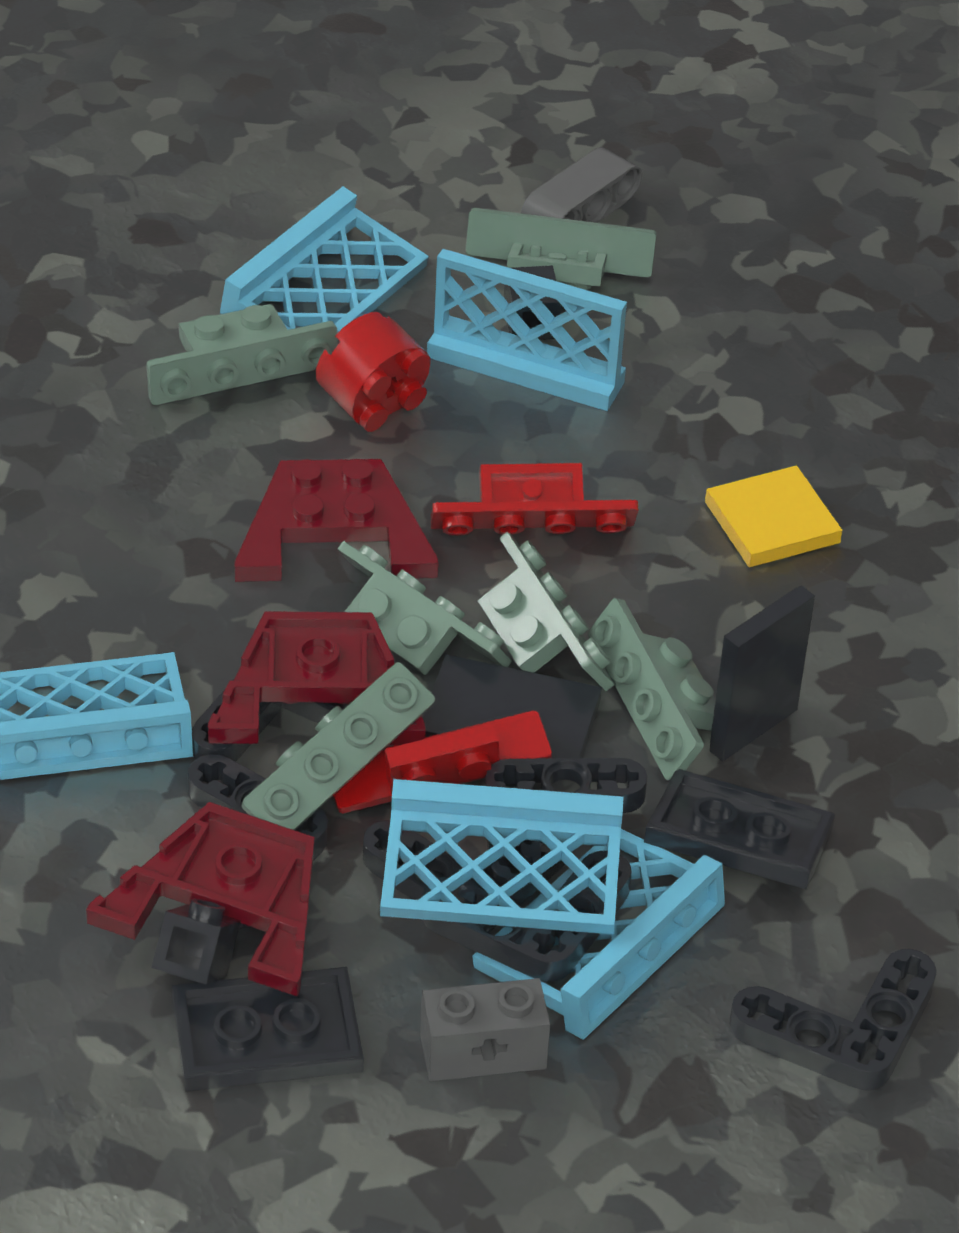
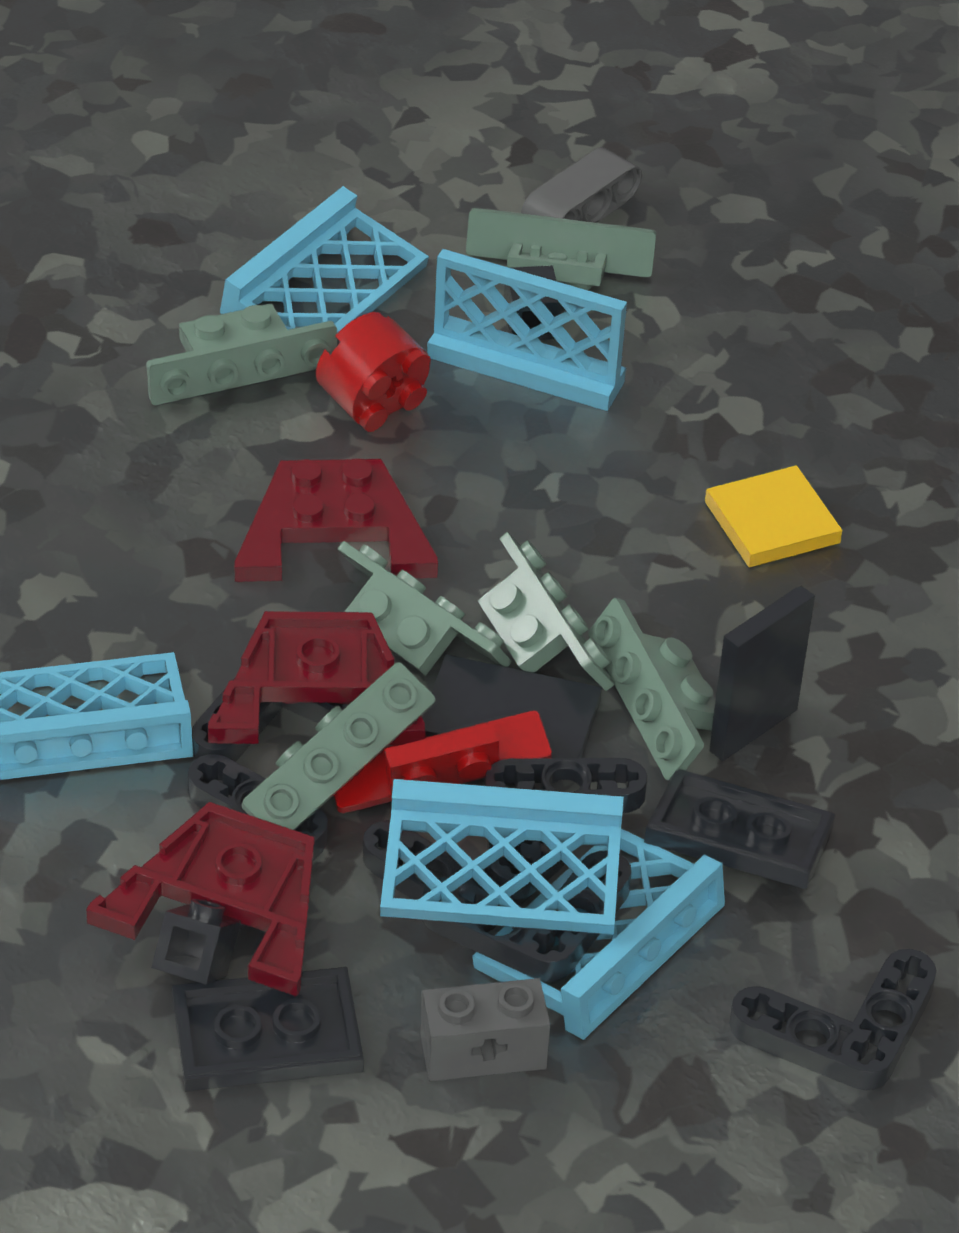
(533, 497): red bracket -> none

